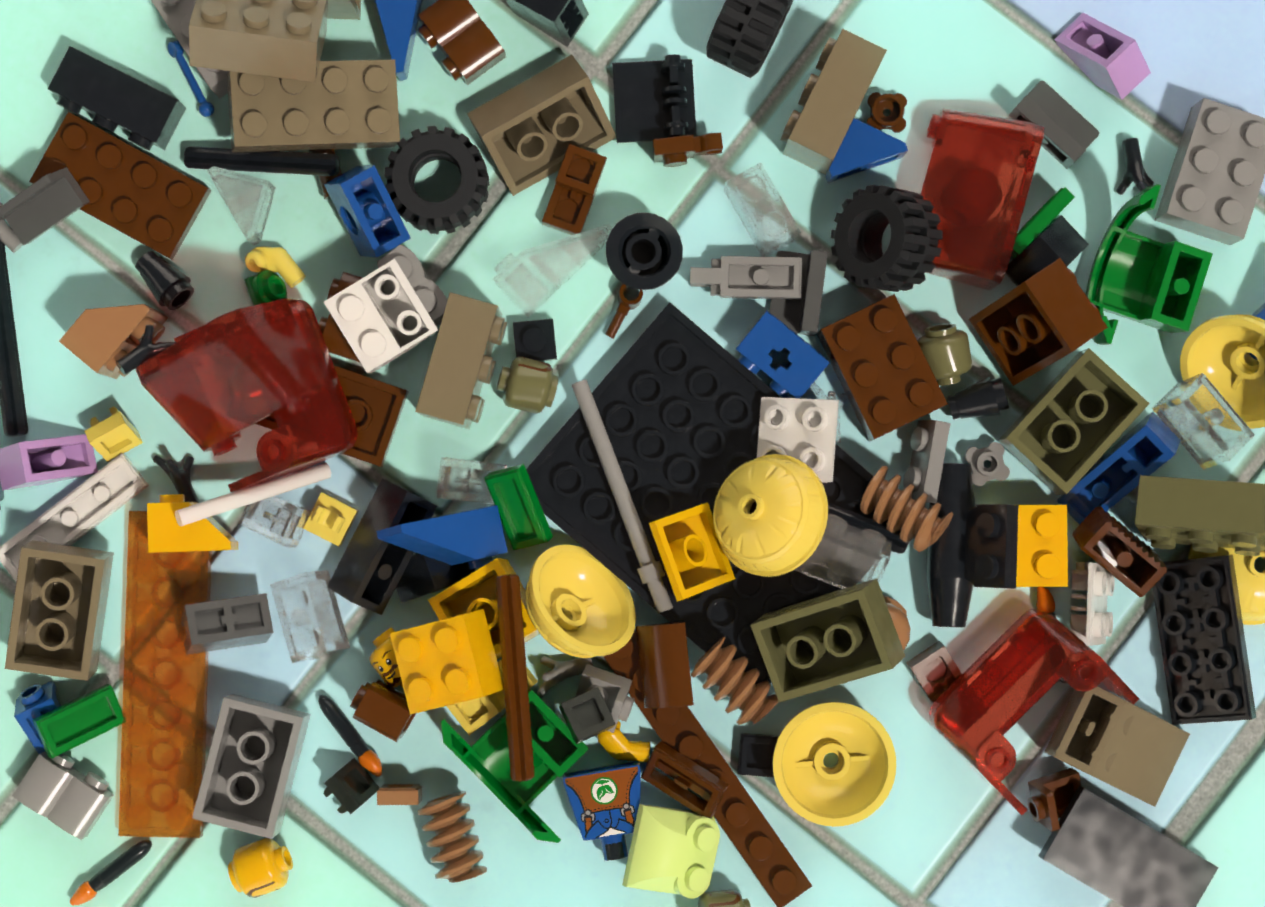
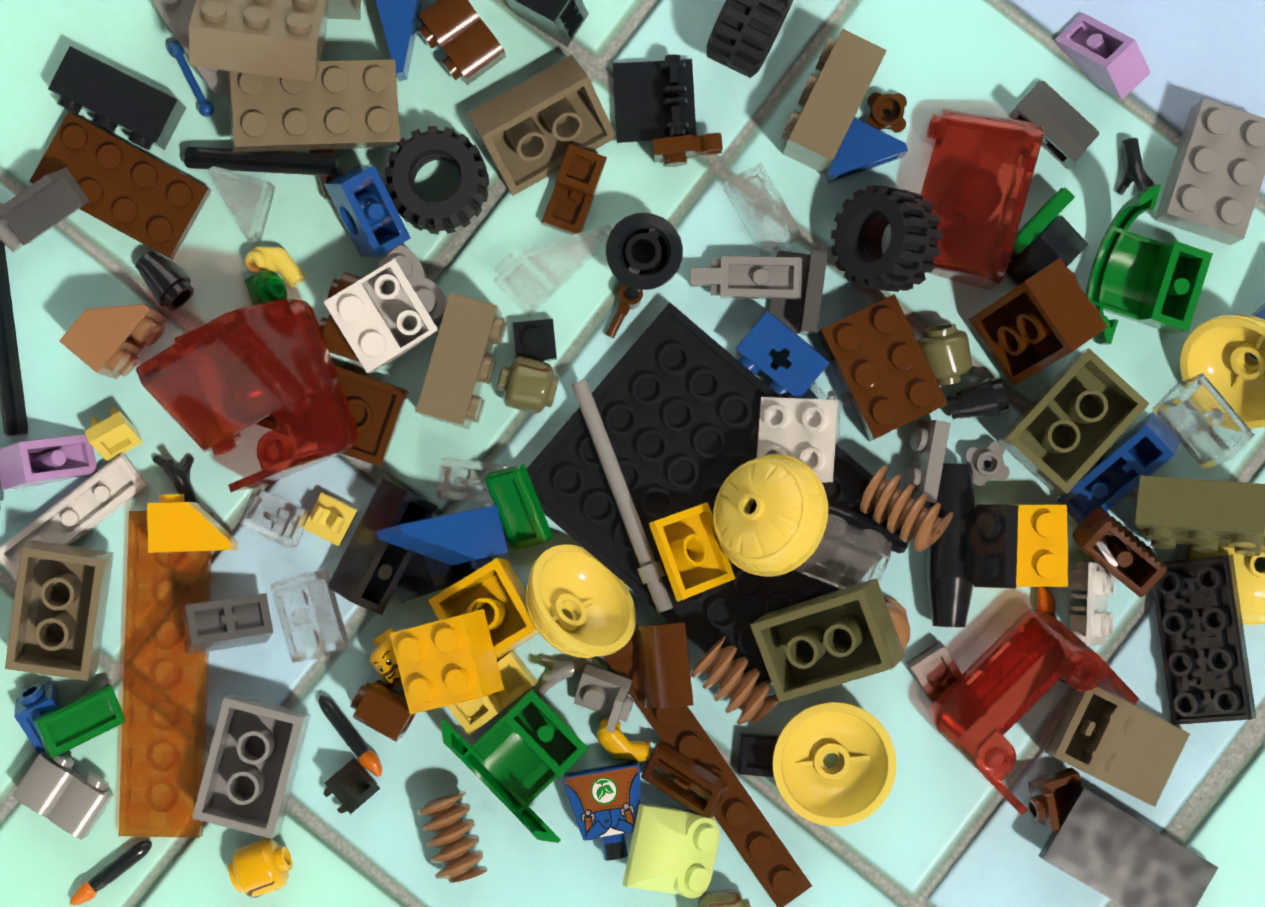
(142, 352): black bar -> none
(252, 494): white bar -> none
(399, 794): medium nougat tile -> none
(515, 677): reddish brown axle -> none
(587, 715): pearl dark grey tile -> none

